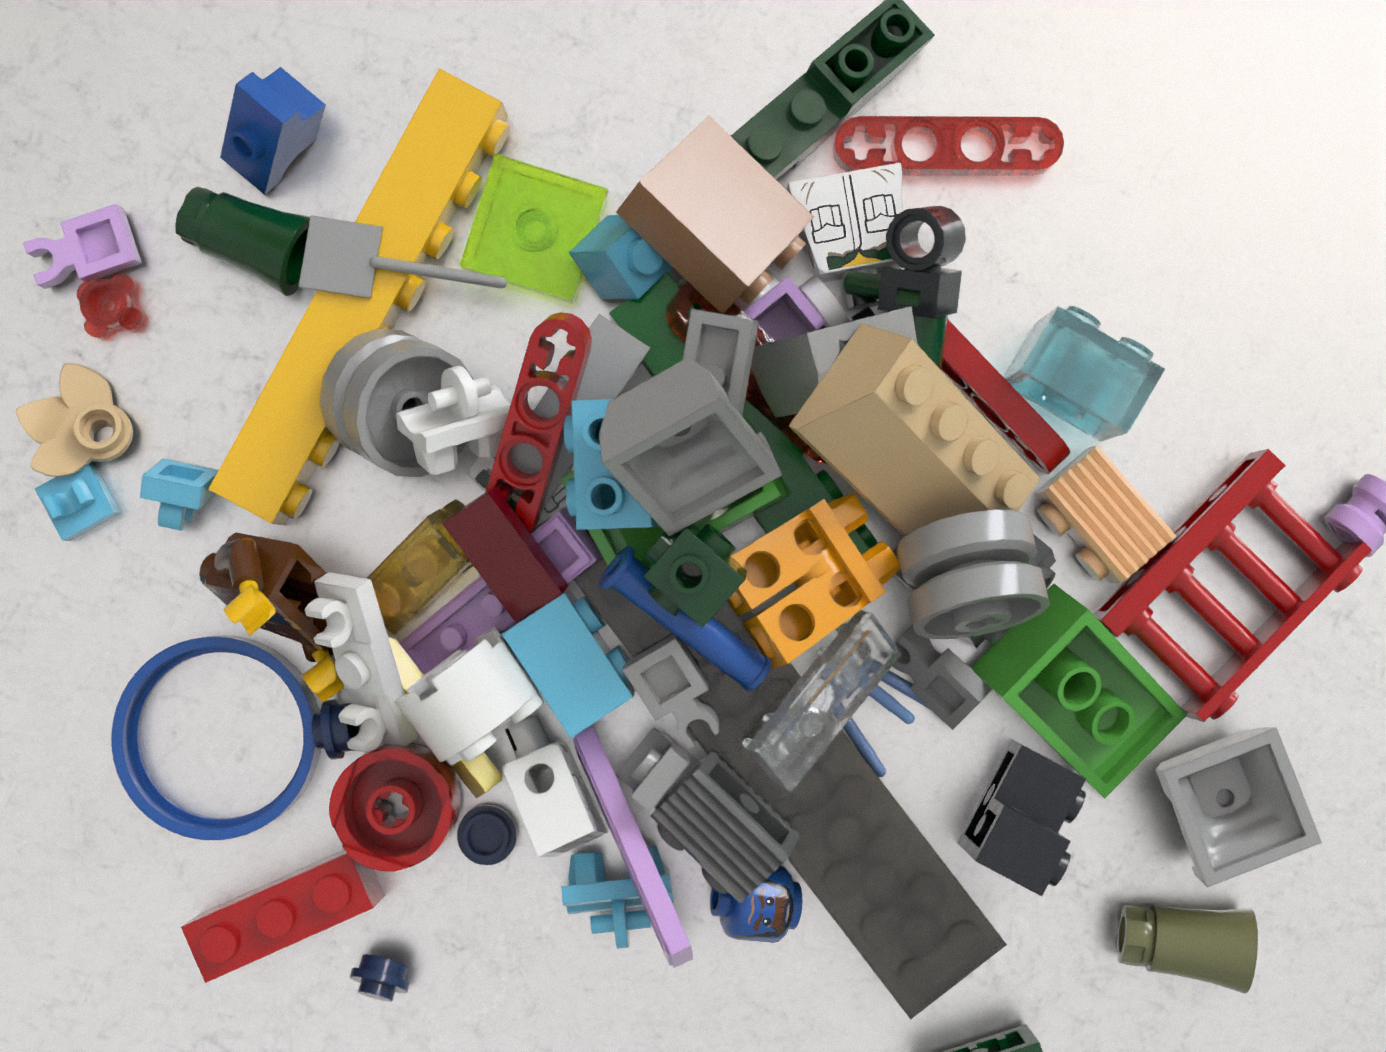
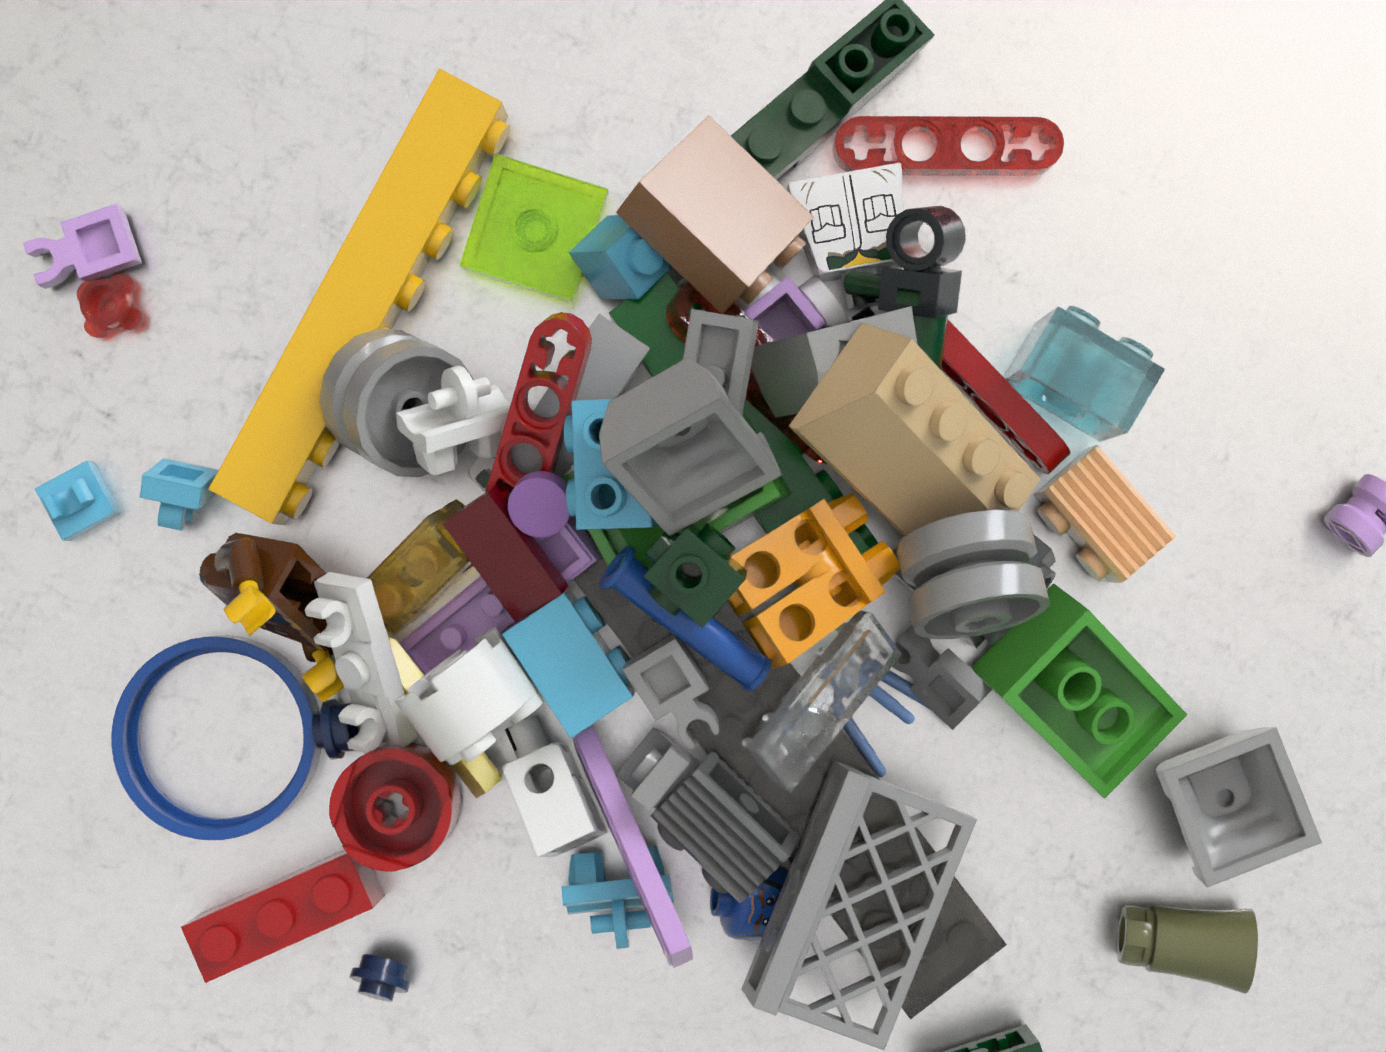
(69, 422): tan plate -> none
(246, 236): dark green plant -> none
(269, 127): blue brick -> none
(345, 257): light grey piece -> none
(487, 835): dark blue plate -> none
(539, 504): none -> medium lavender tile
(806, 900): none -> light grey fence
(1021, 819): black brick -> none
(1211, 528): red fence -> none

